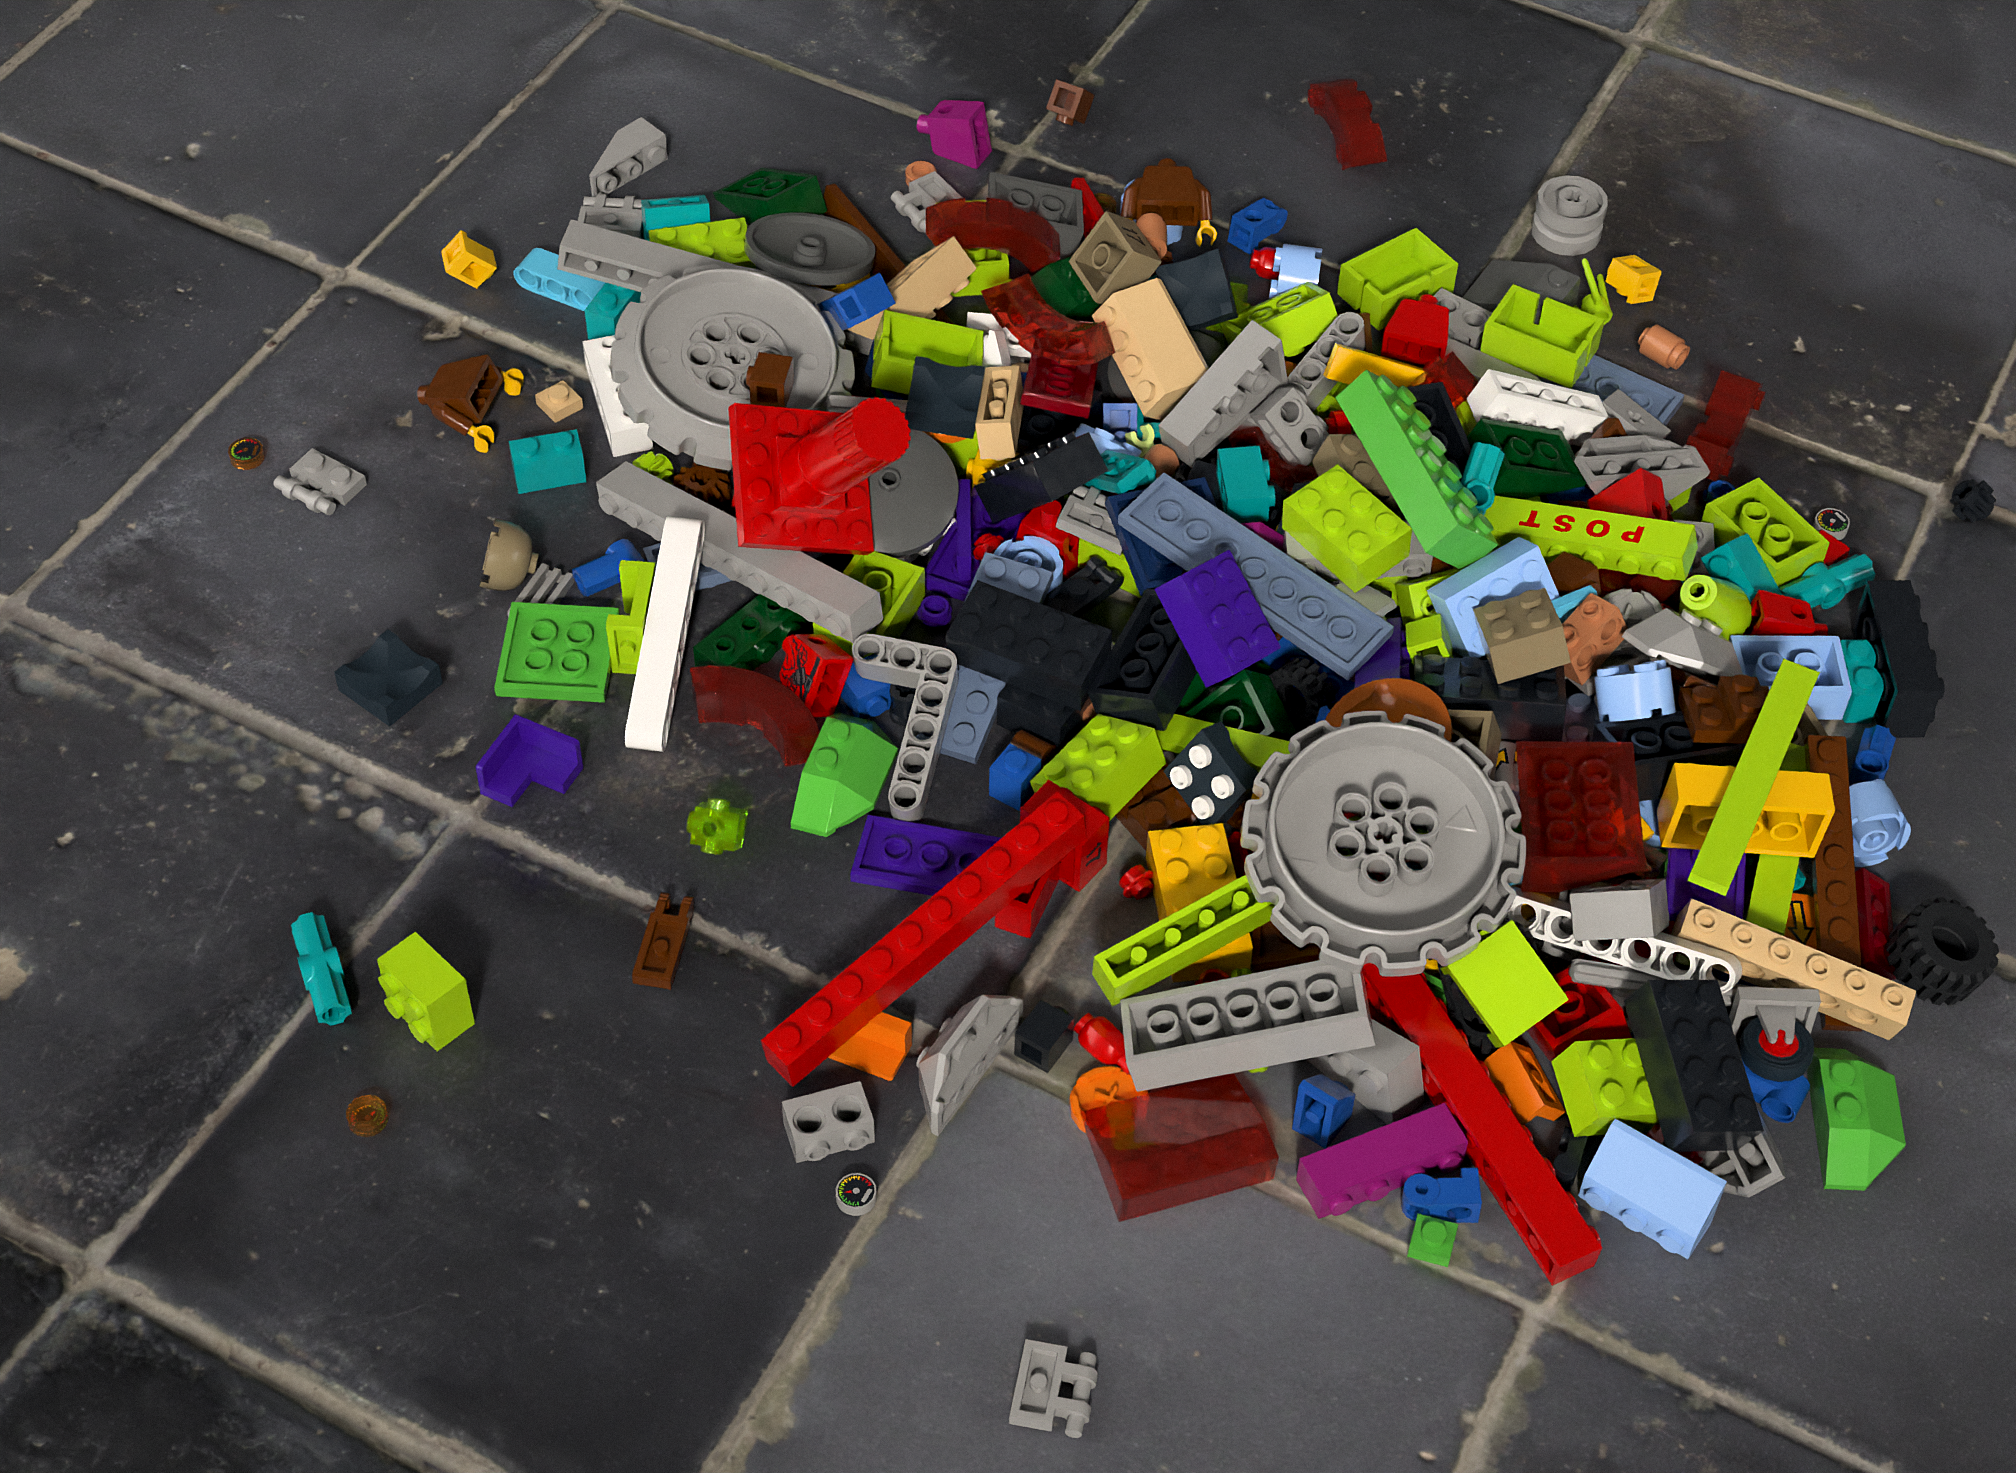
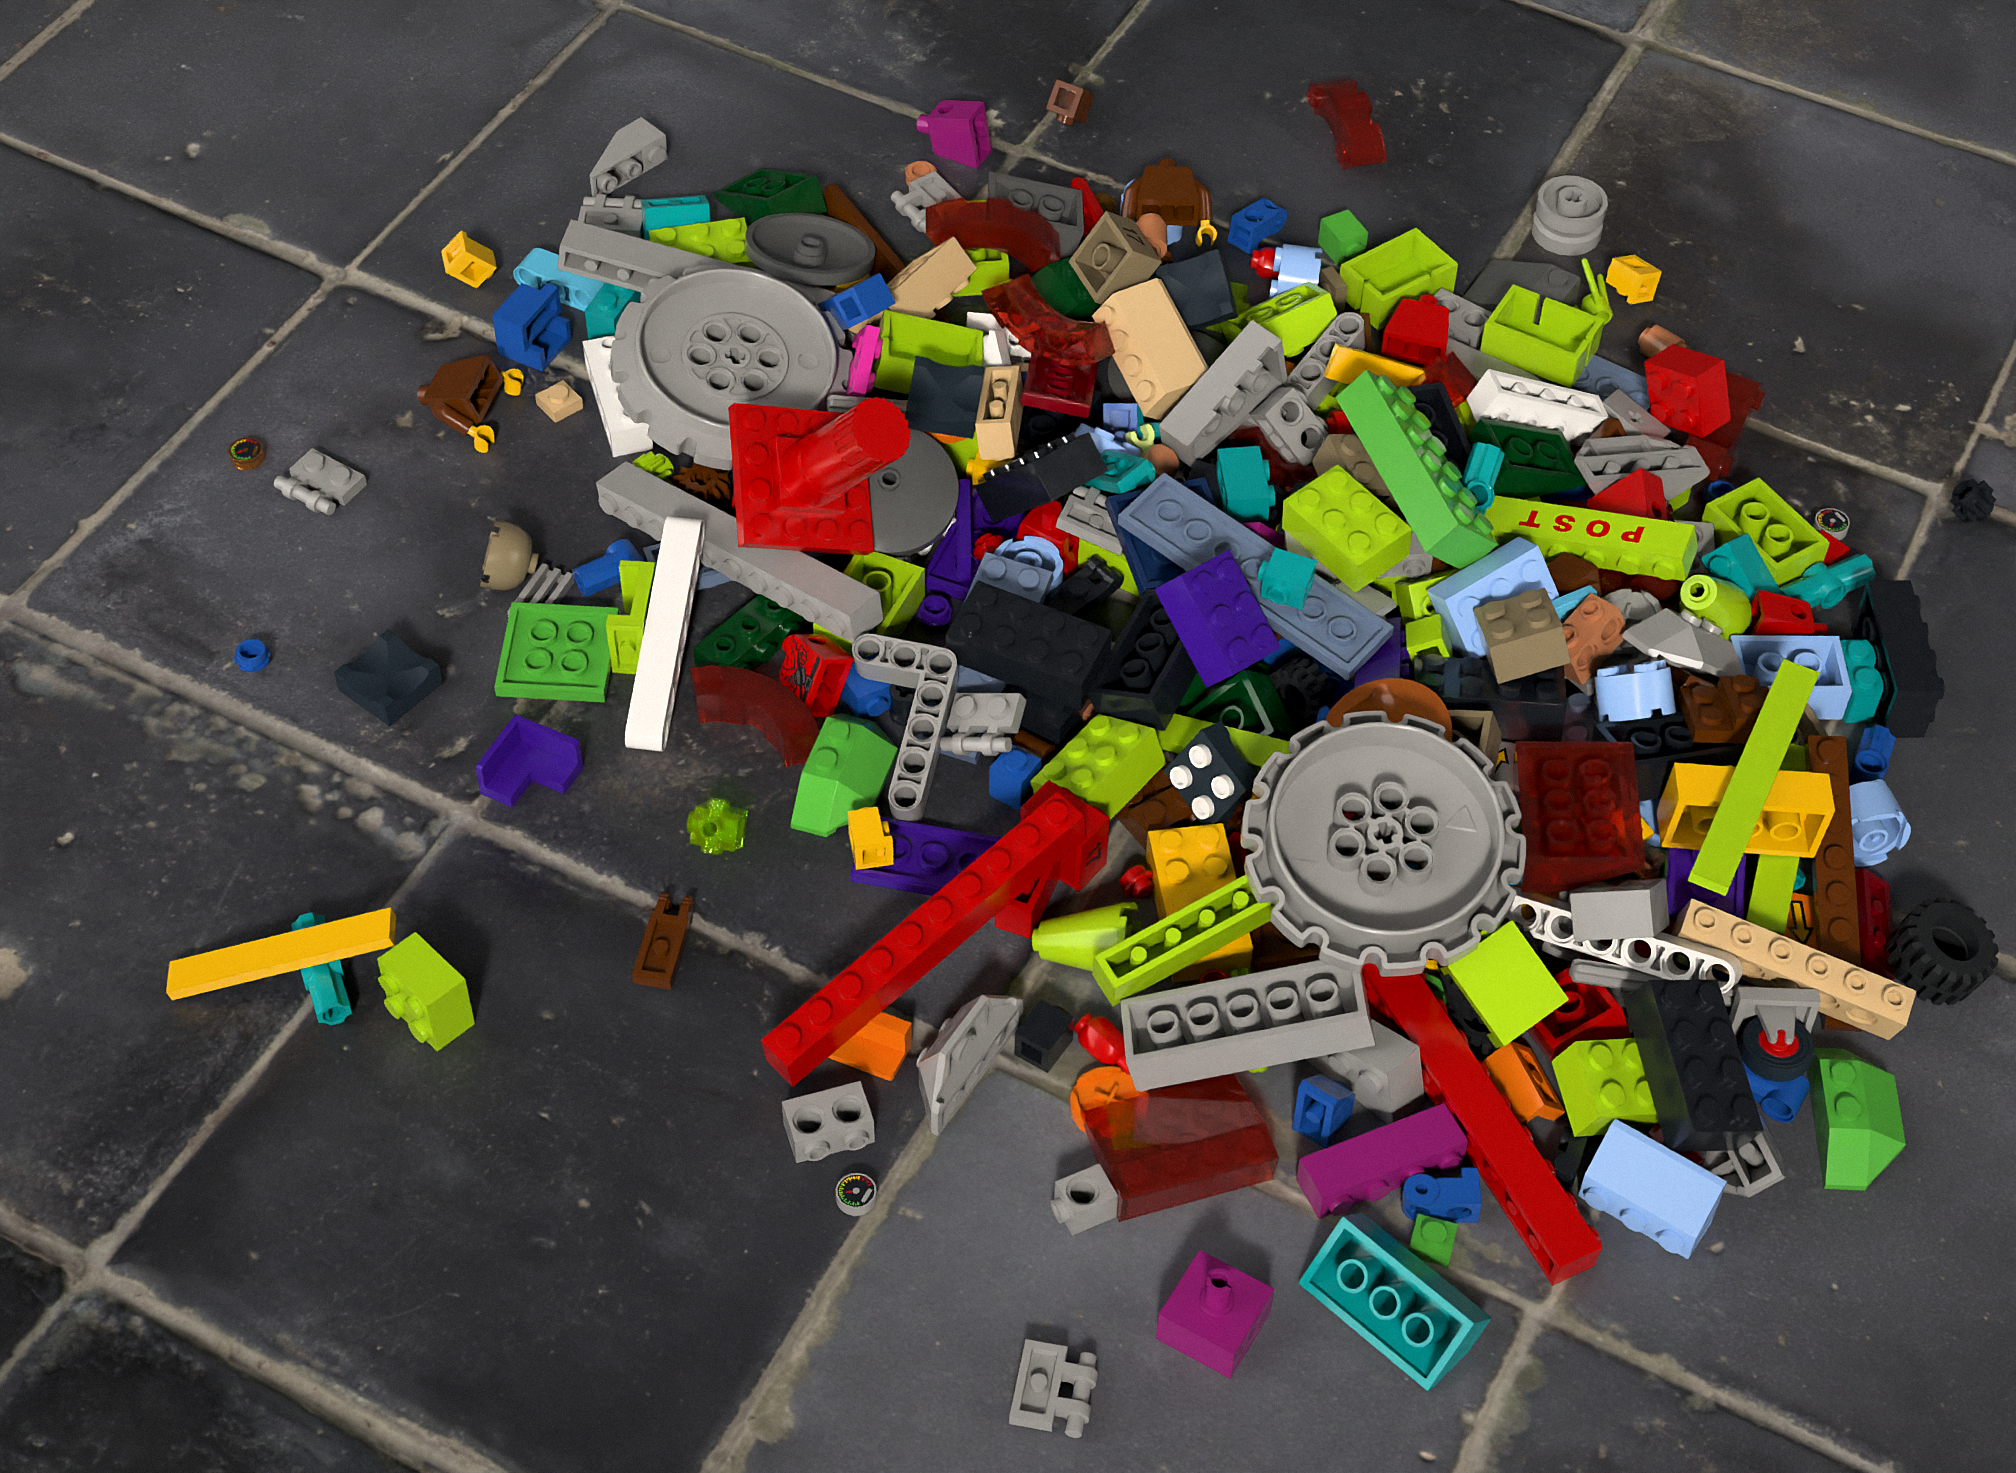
(252, 655): none -> blue plate
(281, 953): none -> yellow tile
(367, 1115): clear orange tile -> none
(530, 327): none -> blue plate
(547, 461): teal brick -> none
(770, 380): reddish brown brick -> none
(867, 348): none -> dark pink wing
(869, 838): none -> yellow brick
(986, 714): none -> light grey plate
(1082, 935): none -> lime cone
(1089, 1185): none -> light grey brick
(1214, 1313): none -> magenta brick
(1287, 578): none -> teal brick
(1333, 283): none -> dark tan plate
(1342, 237): none -> bright green brick
(1394, 1300): none -> teal slope
(1688, 390): none -> red brick

